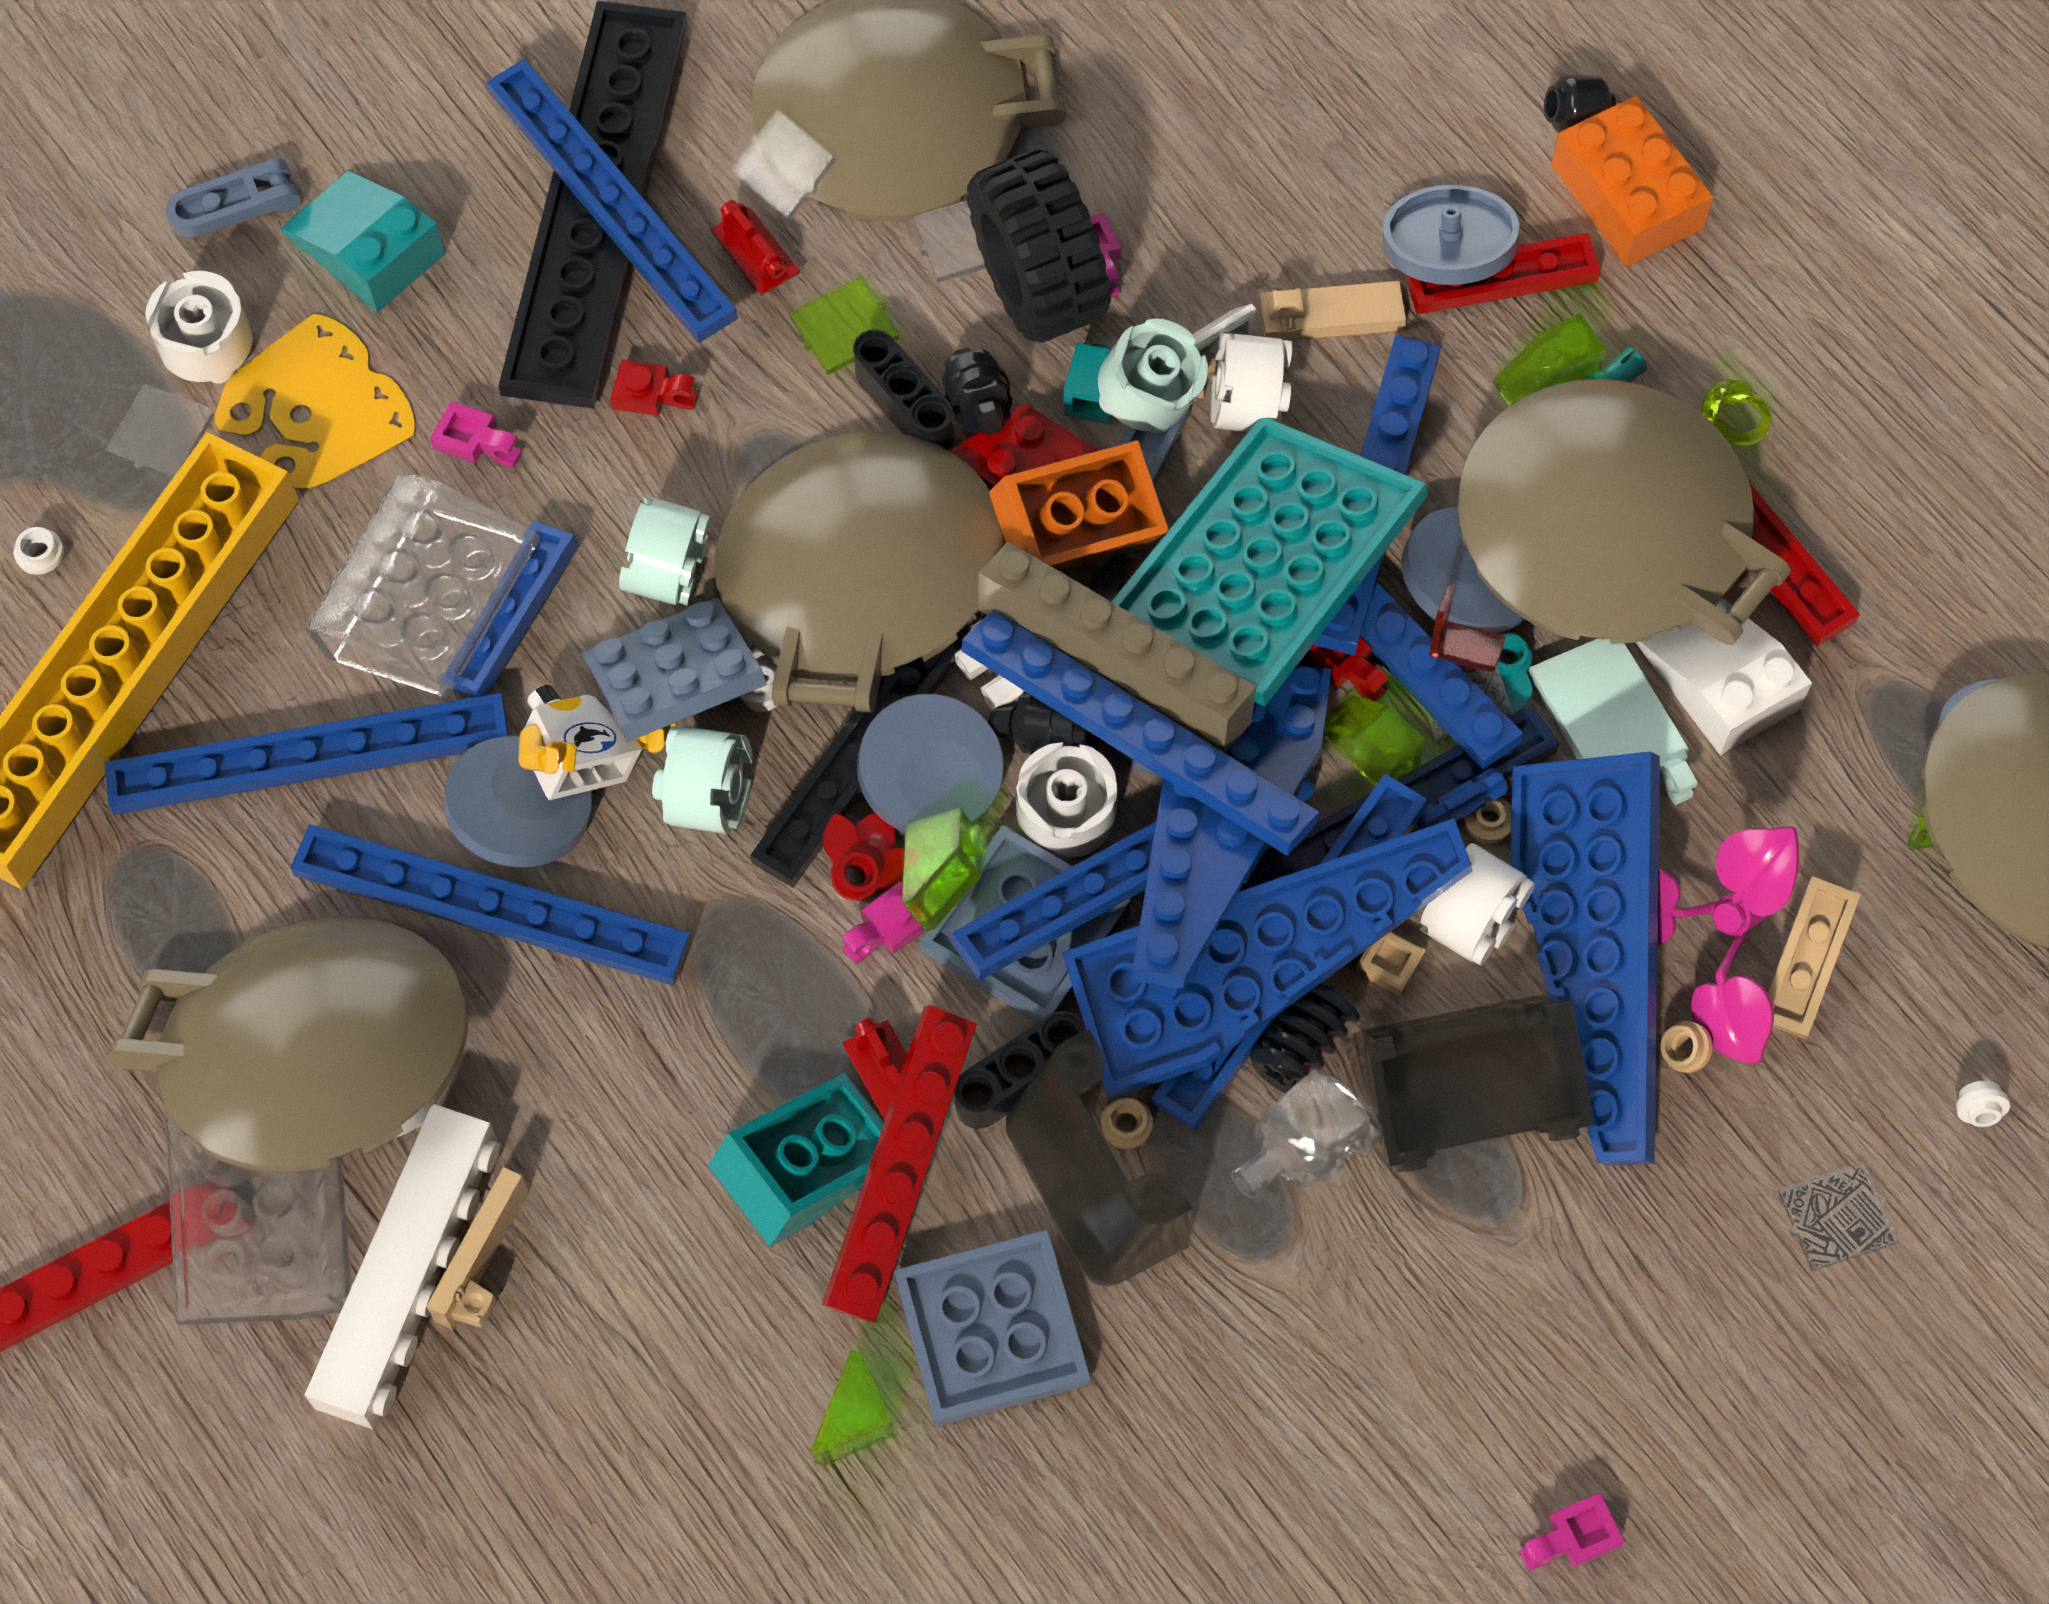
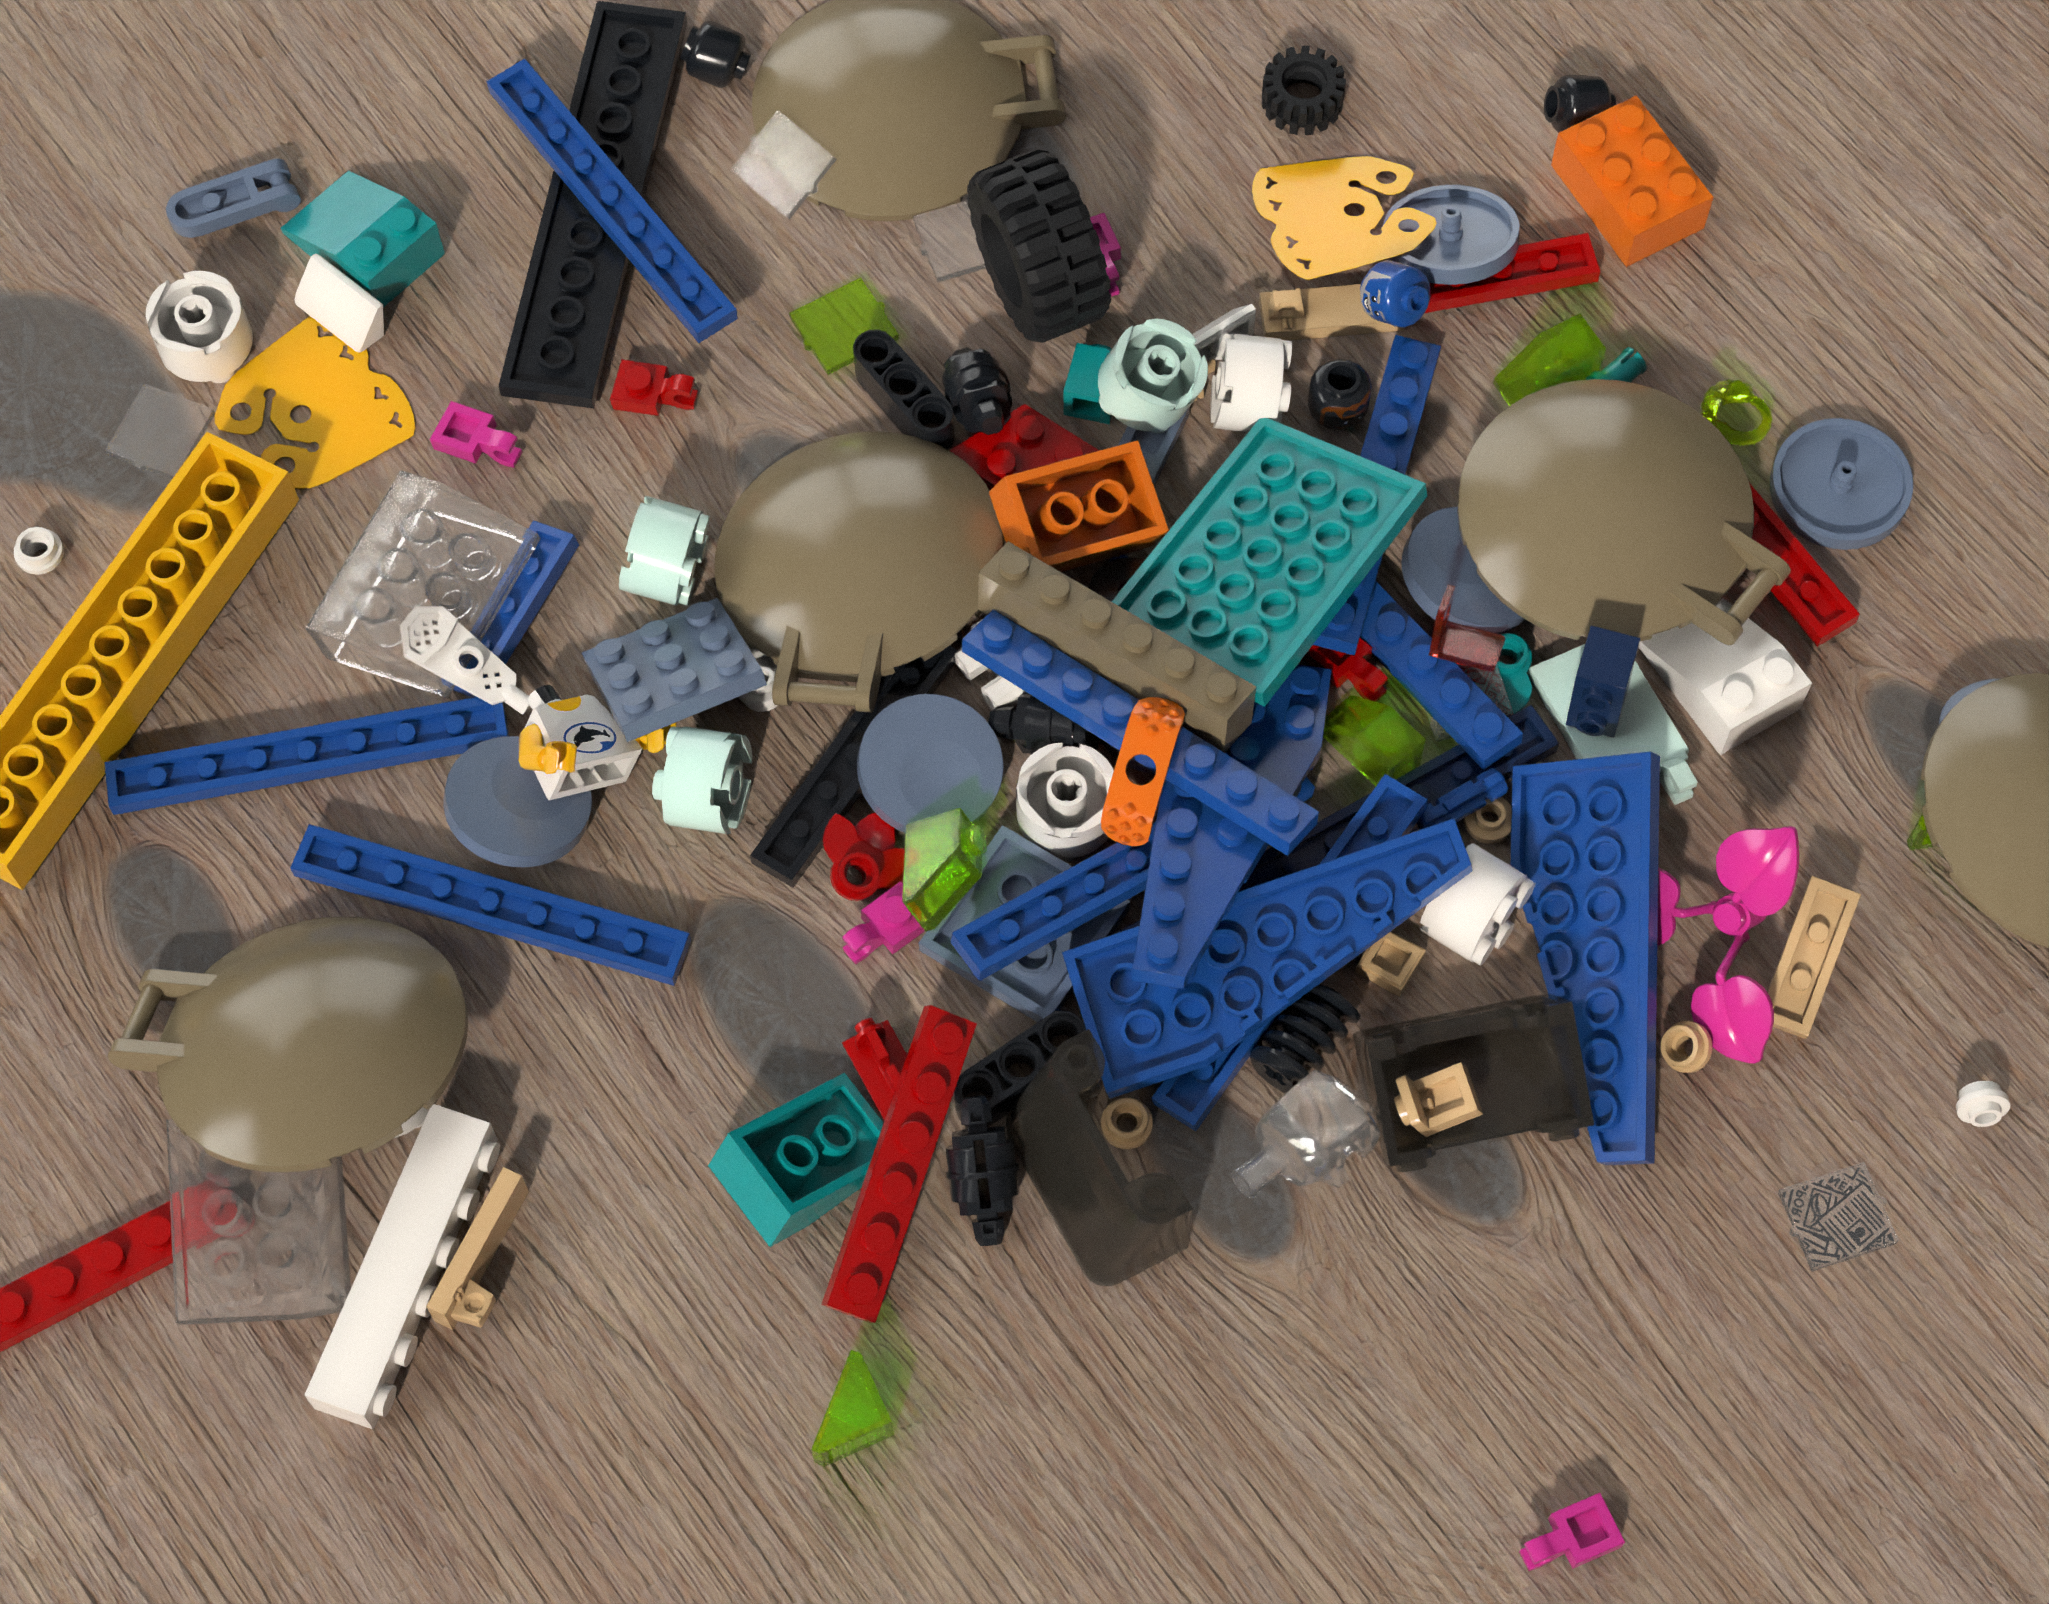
(340, 304): none -> white slope
(444, 653): none -> white piece
(715, 54): none -> black head
(753, 248): red hinge -> none
(991, 1328): sand blue plate -> none
(999, 1169): none -> black piece
(1132, 807): none -> orange piece
(1306, 69): none -> black tyre
(1314, 214): none -> yellow piece
(1339, 394): none -> black head
(1395, 293): none -> blue head
(1437, 1100): none -> tan bracket
(1602, 682): none -> dark blue brick
(1841, 483): none -> sand blue piece

